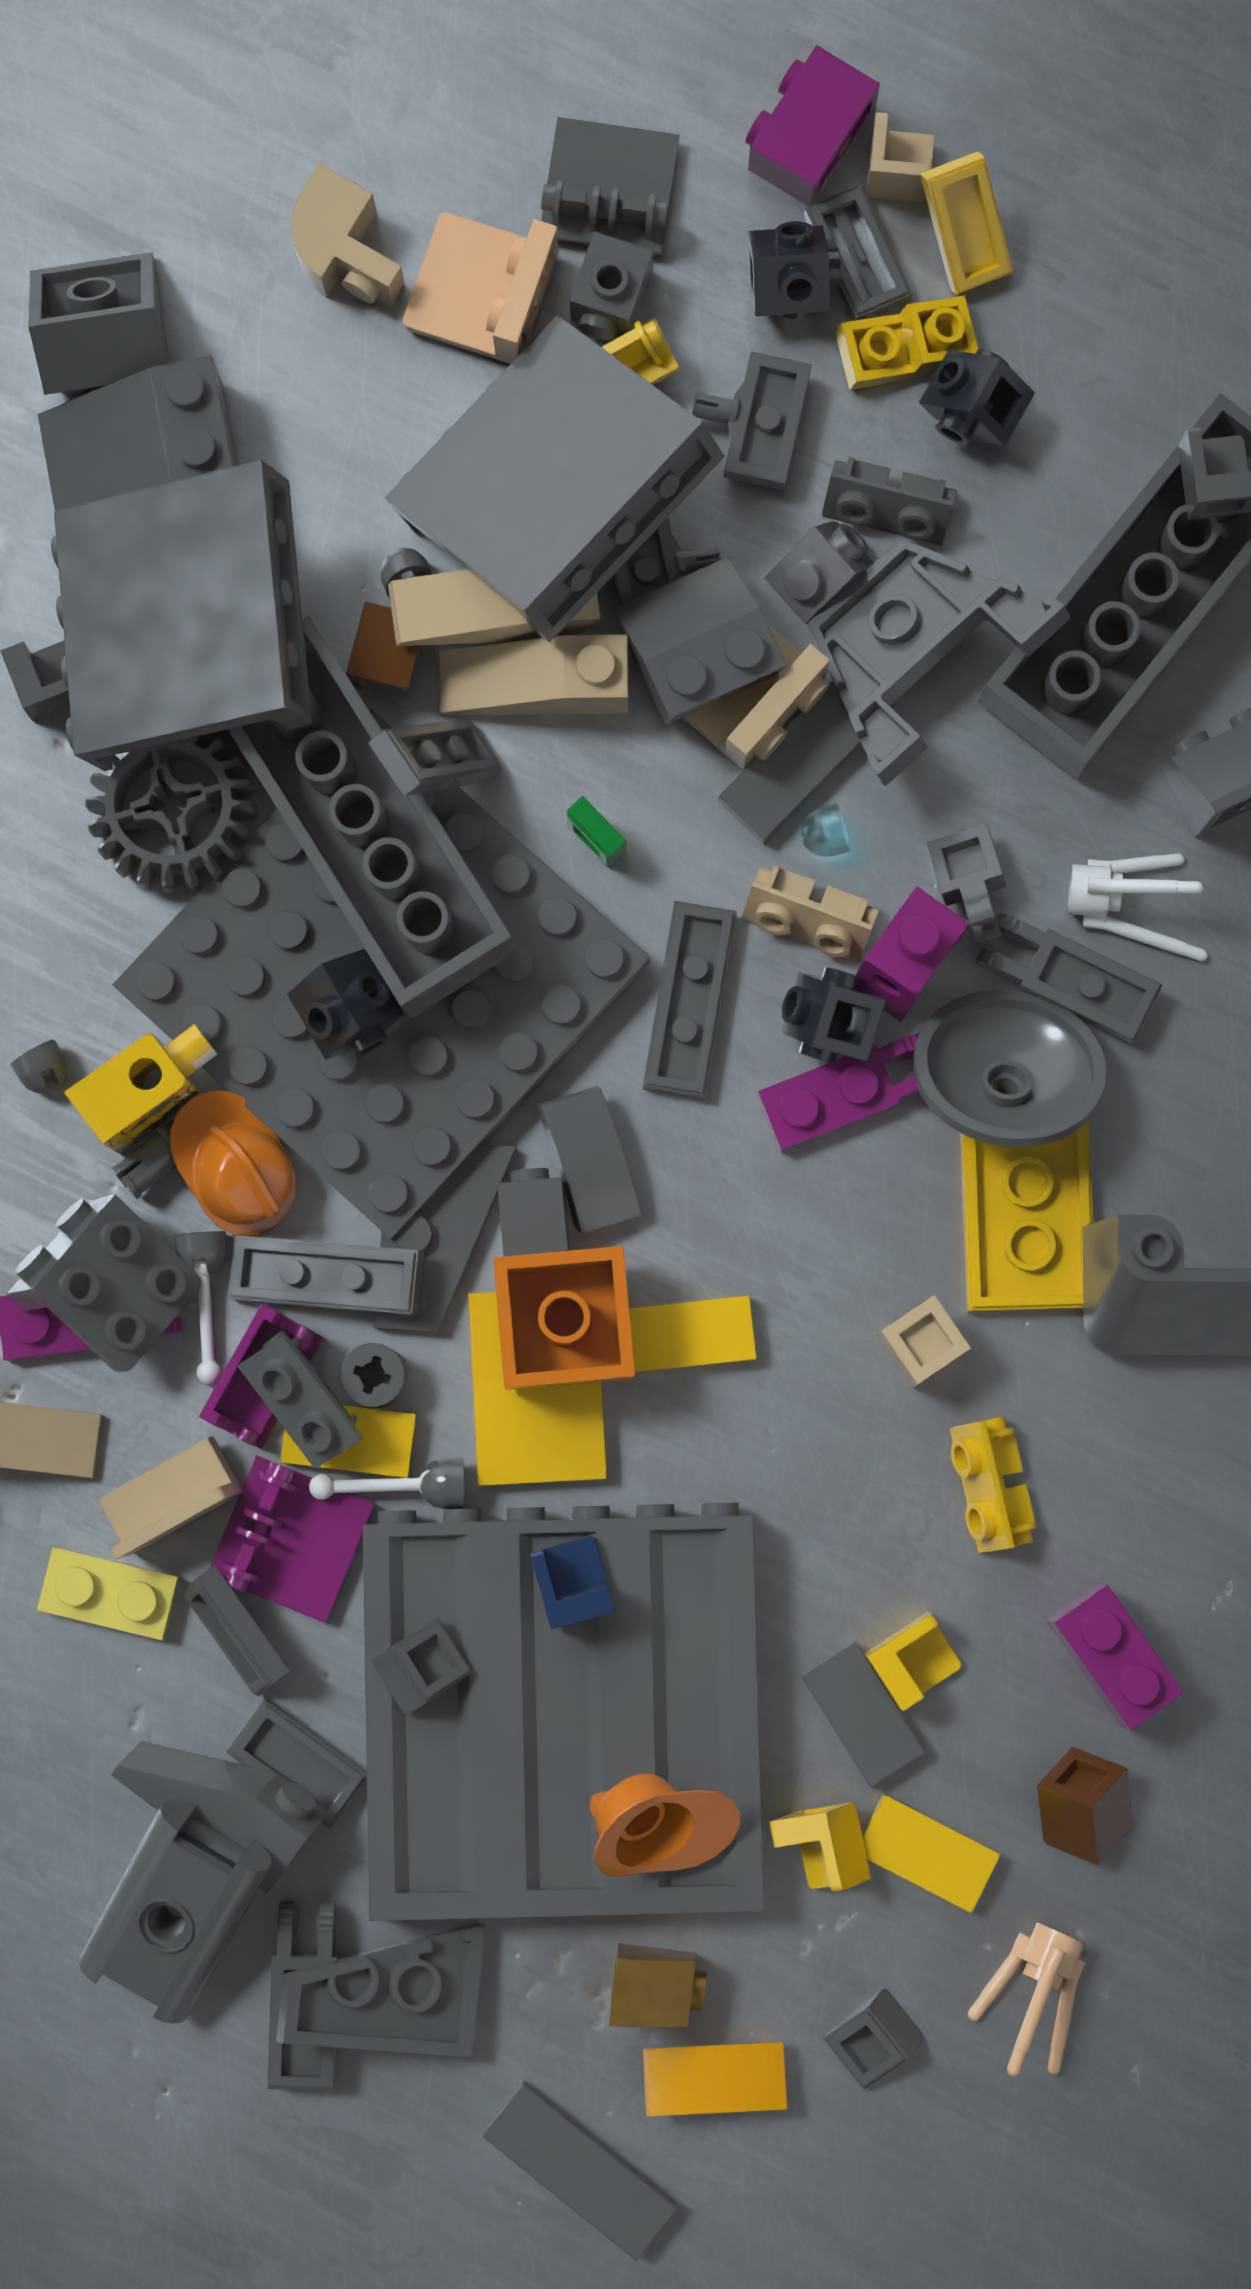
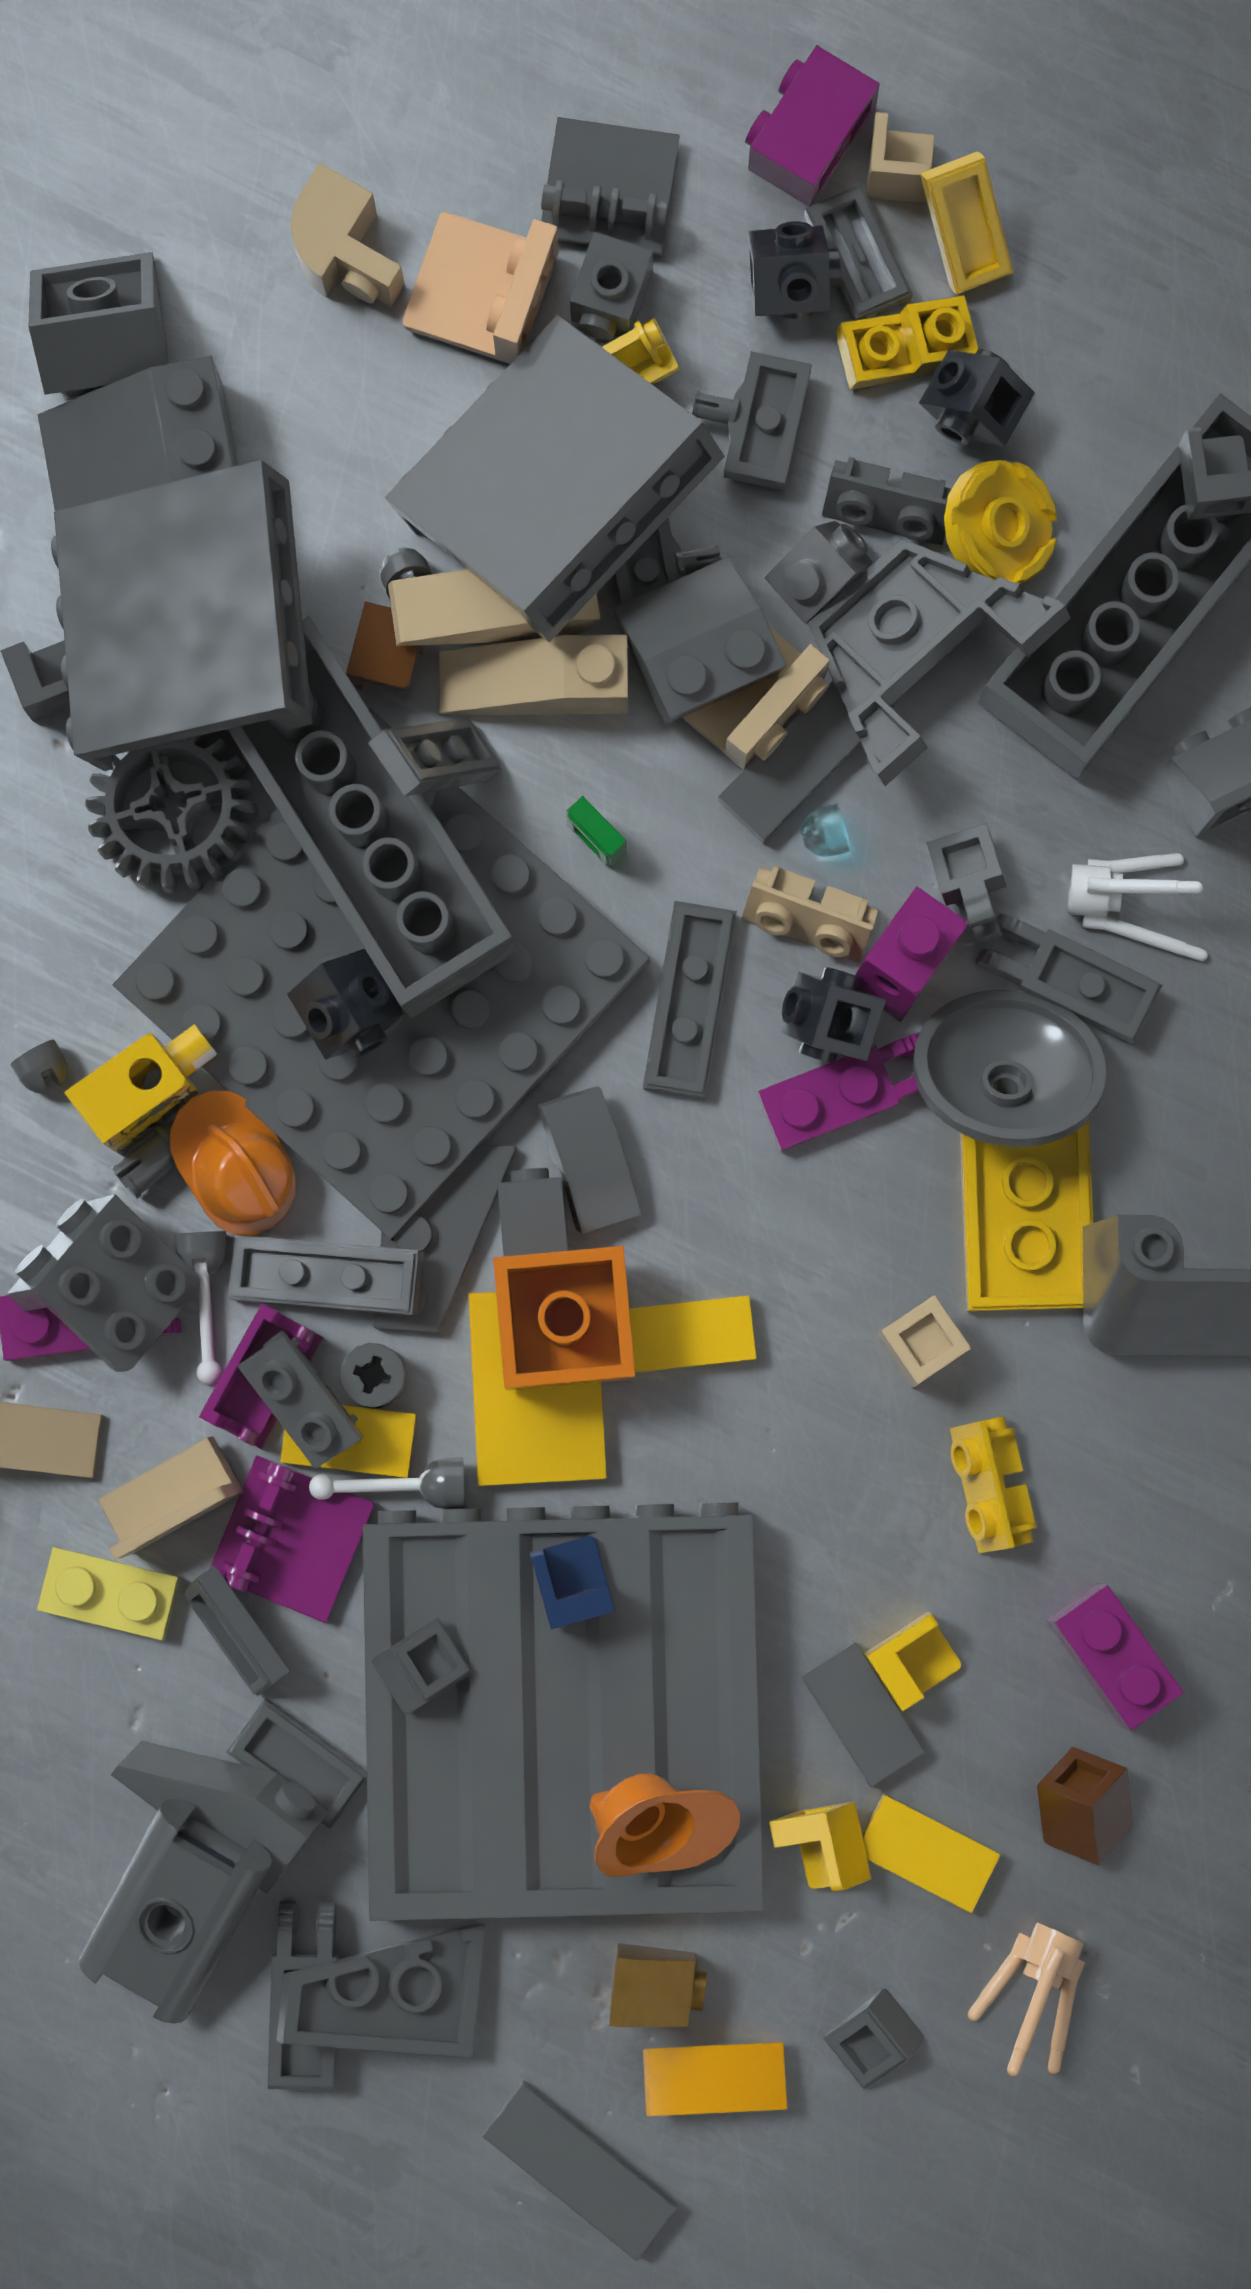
(1001, 521): none -> yellow tile

